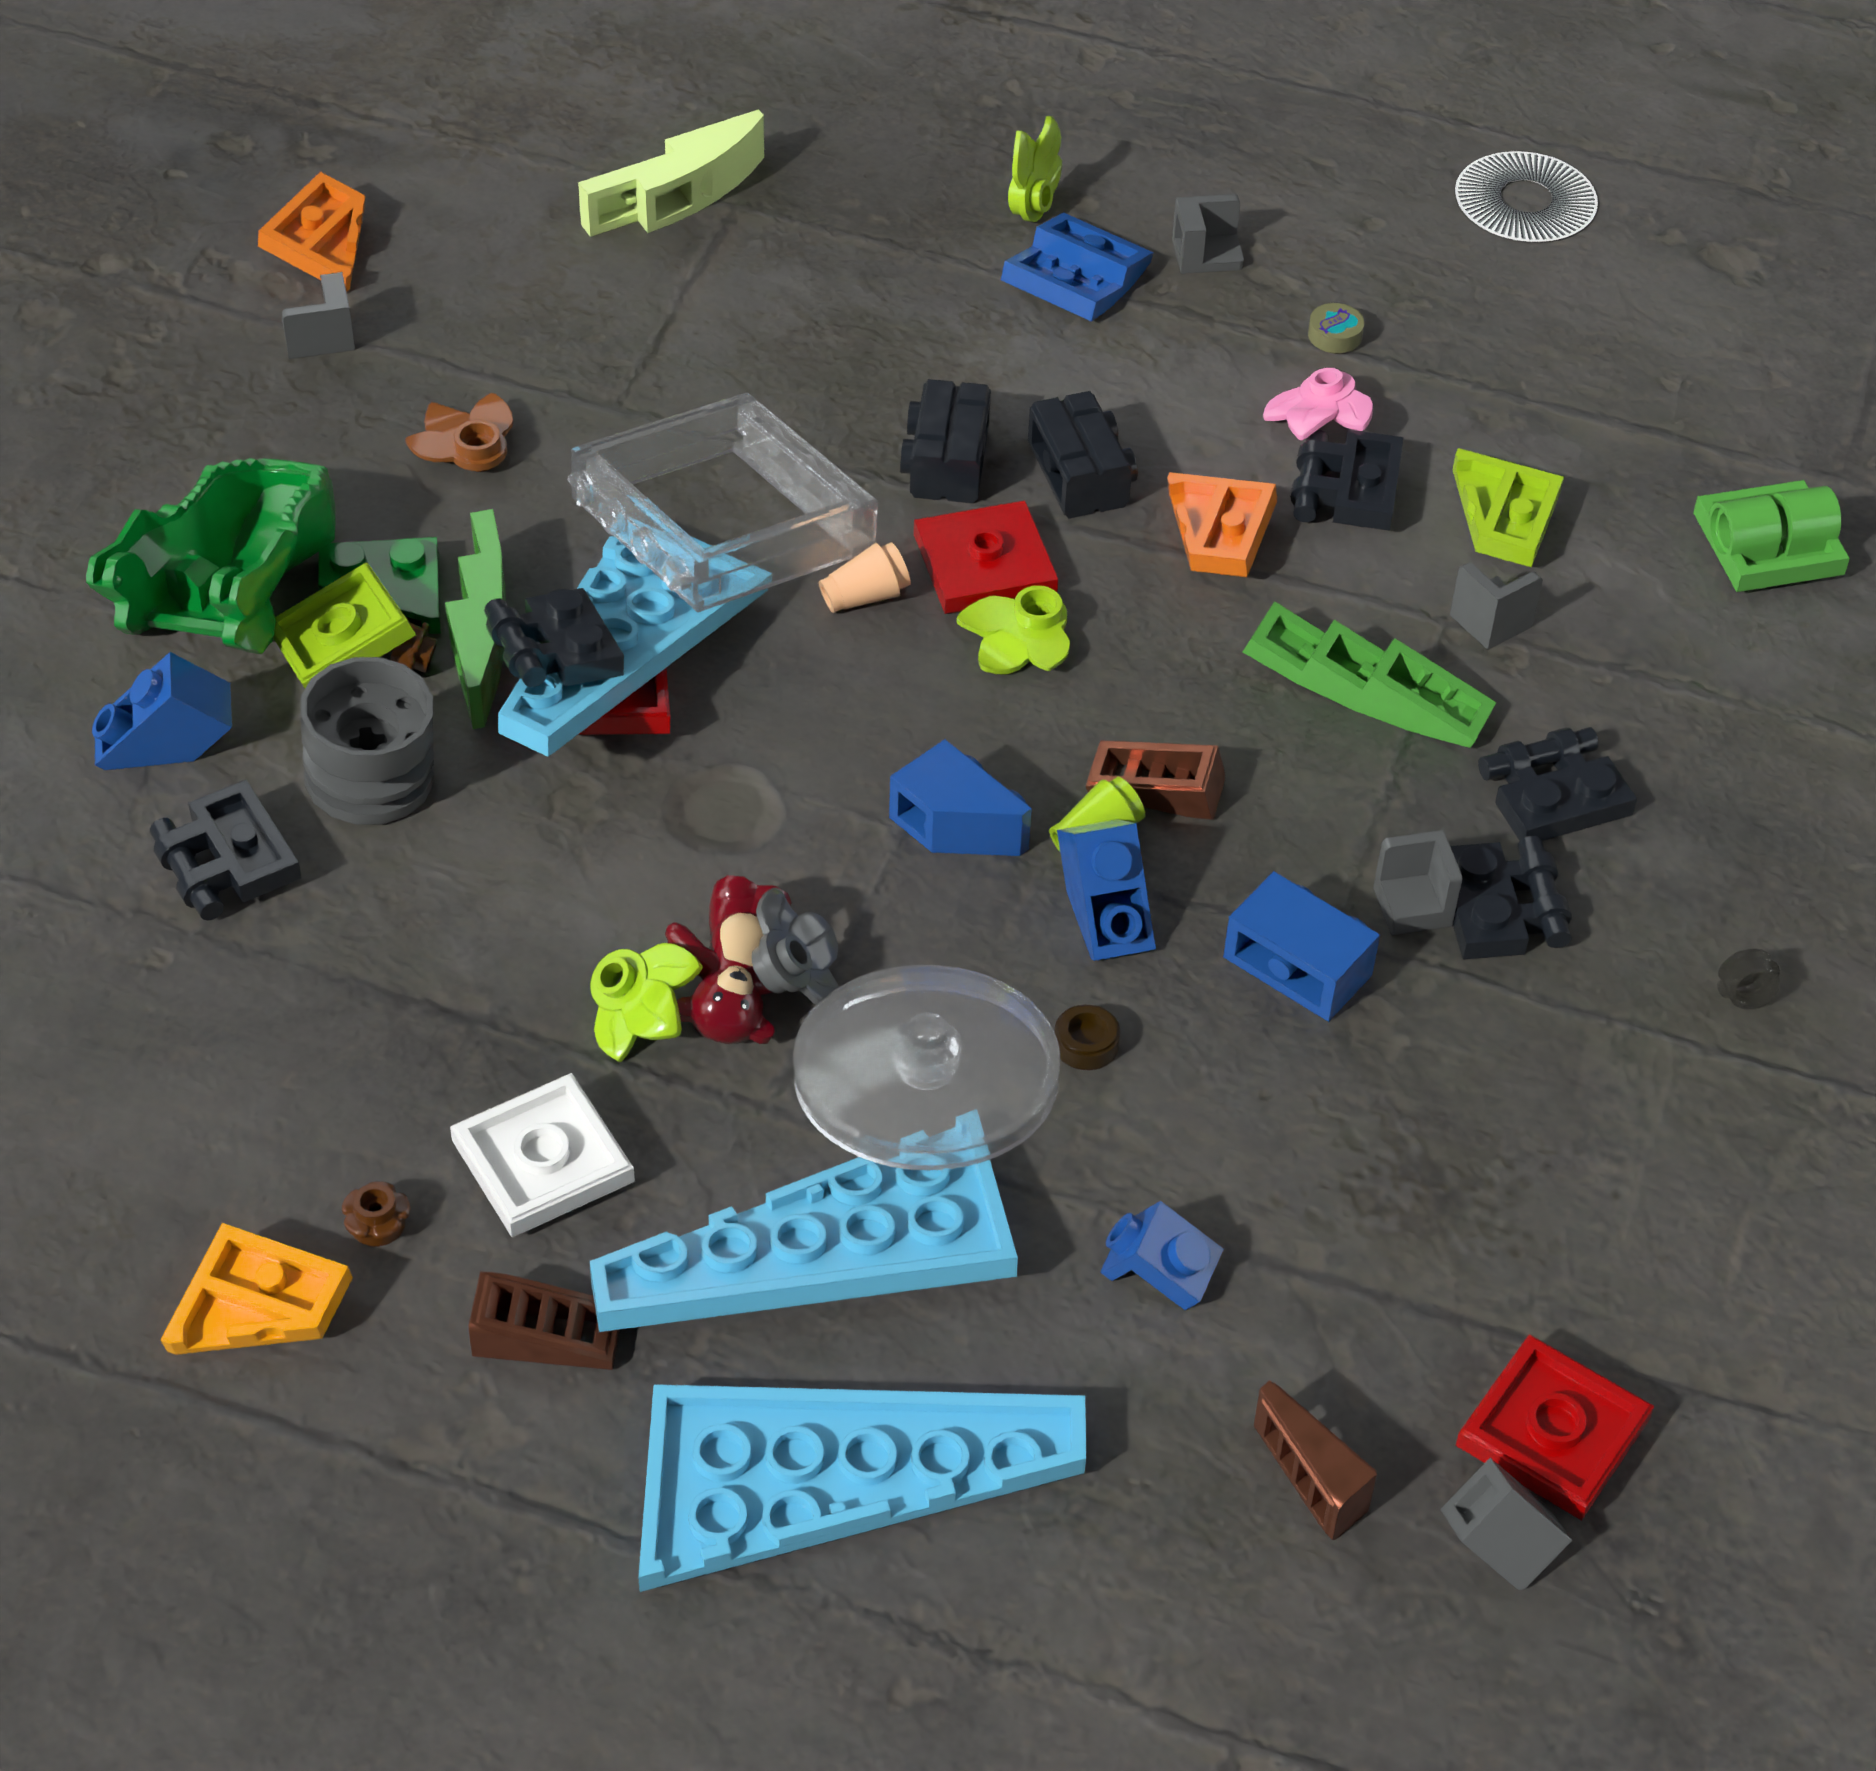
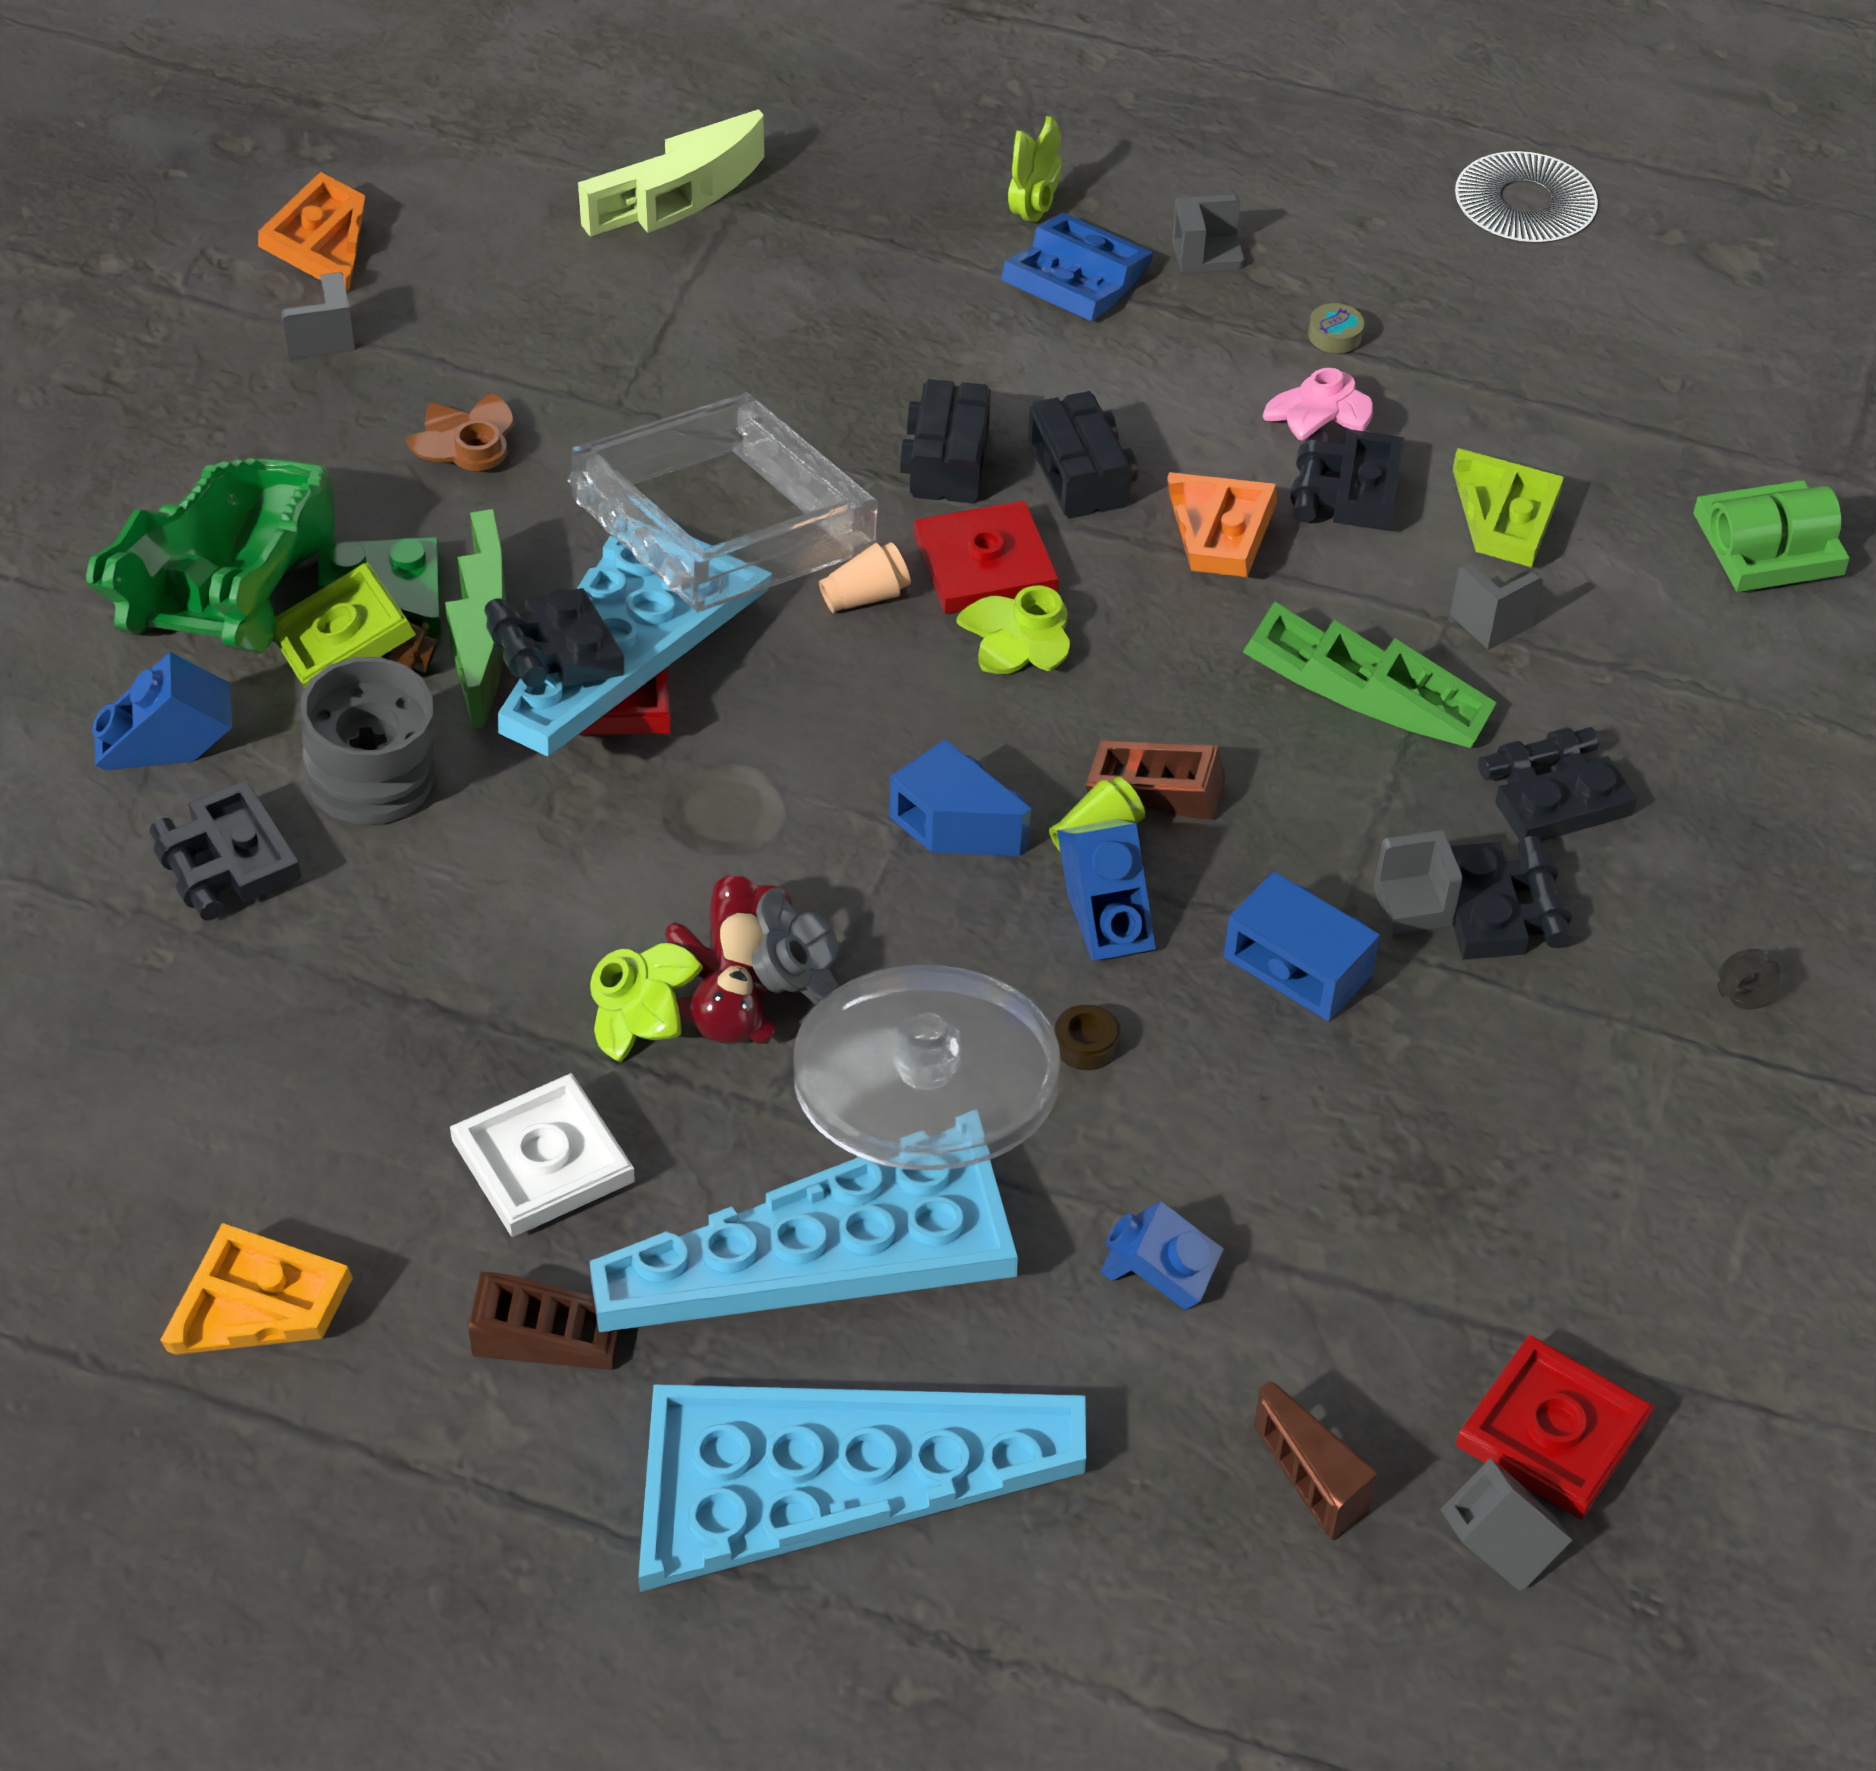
(379, 1226): reddish brown plate -> none

